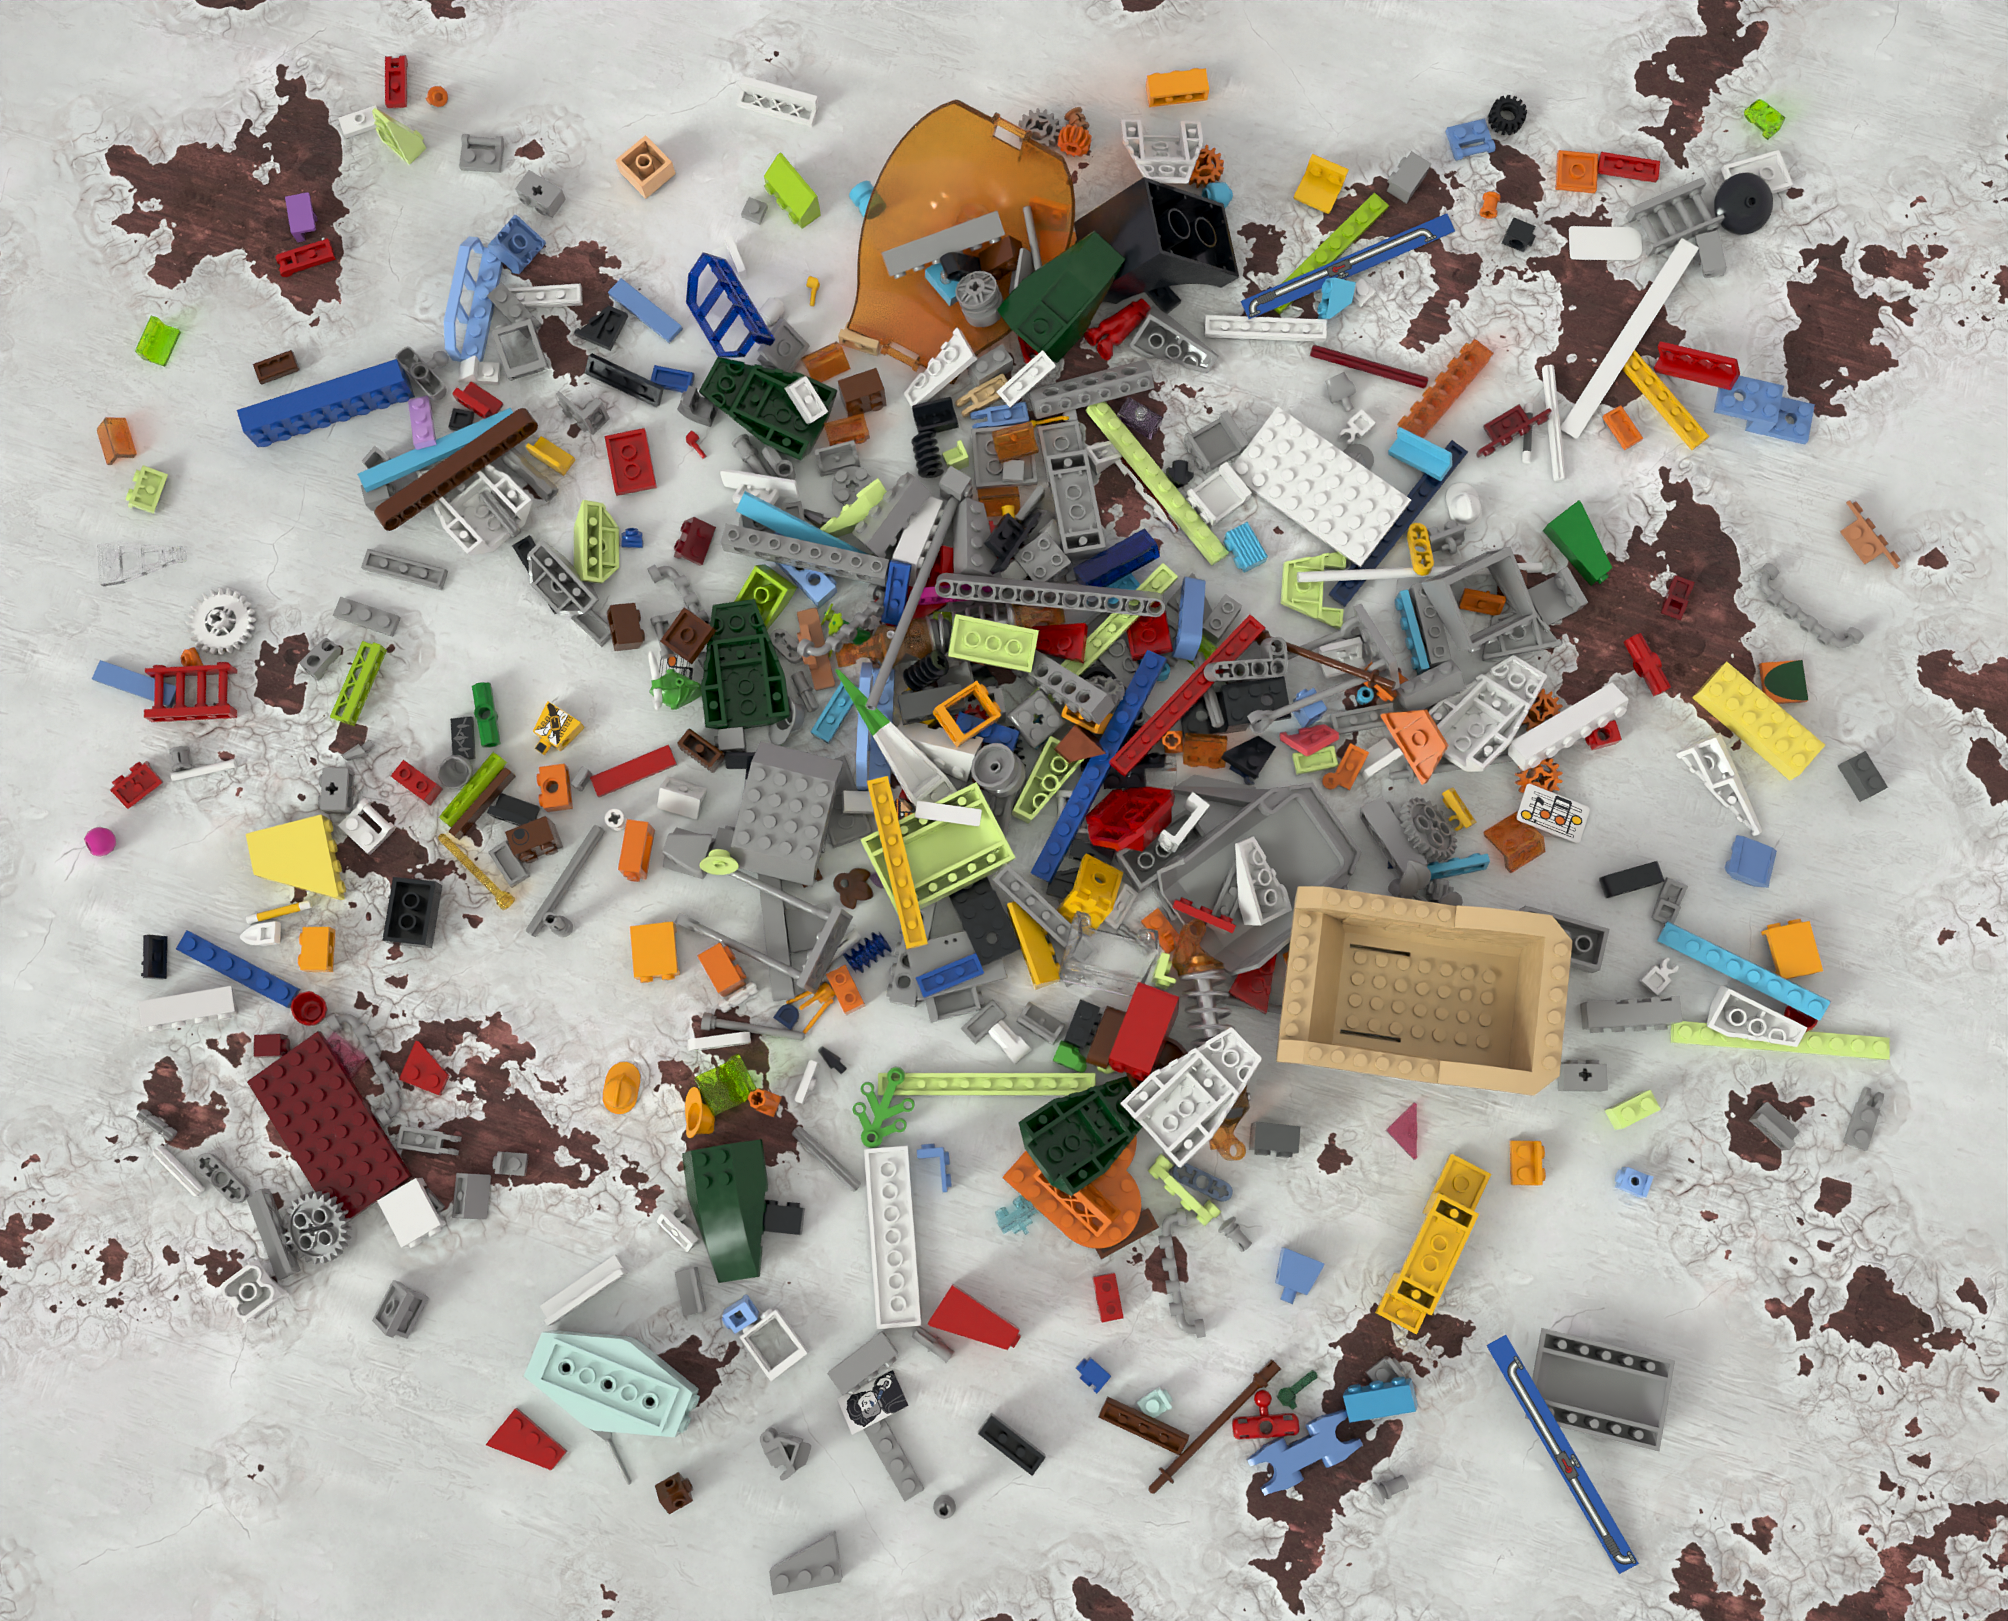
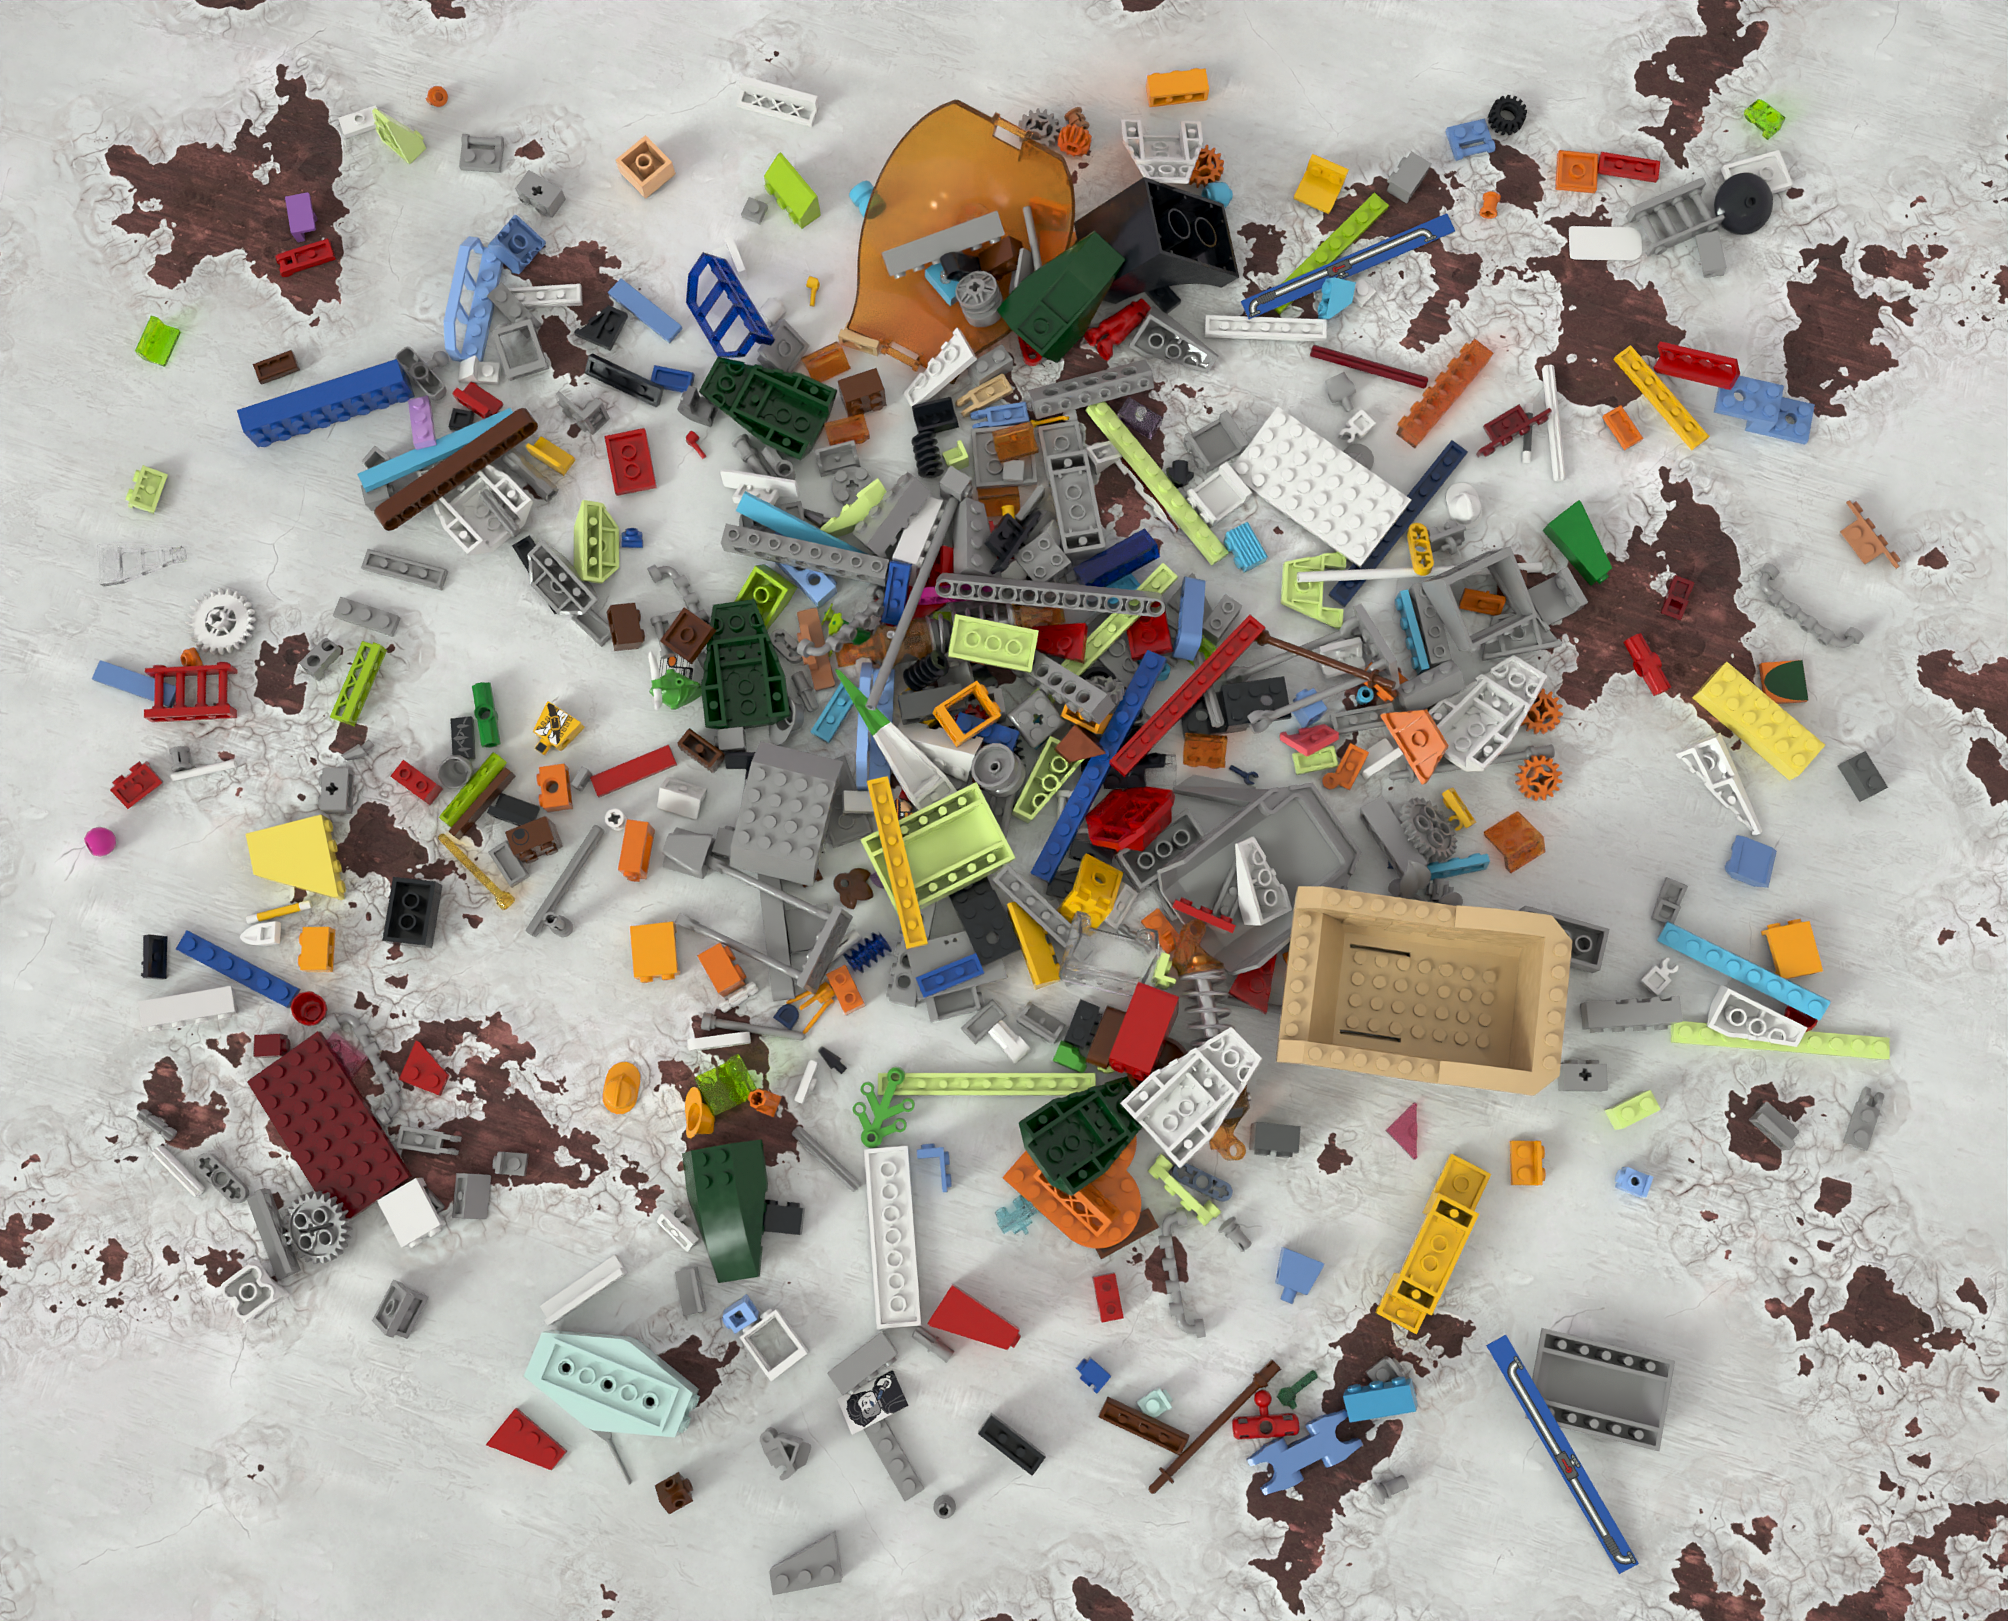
(115, 439): clear orange panel -> none
(362, 832): white plate -> none
(396, 82): red plate -> none
(694, 540): dark red bracket -> none
(719, 863): yellowish green piece -> none
(806, 399): white panel -> none
(948, 813): white sticker -> none
(1026, 379): white plate -> none
(1173, 742): orange piece -> none
(1198, 808): white panel -> none
(1246, 667): light grey beam -> none
(1249, 756): black wing -> none
(1421, 454): medium azure panel -> none
(1519, 235): black brick -> none
(1553, 813): sticker -> none
(1568, 727): white brick -> none
(1611, 733): red brick -> none
(1629, 338): white sticker -> none
(1631, 879): black beam -> none

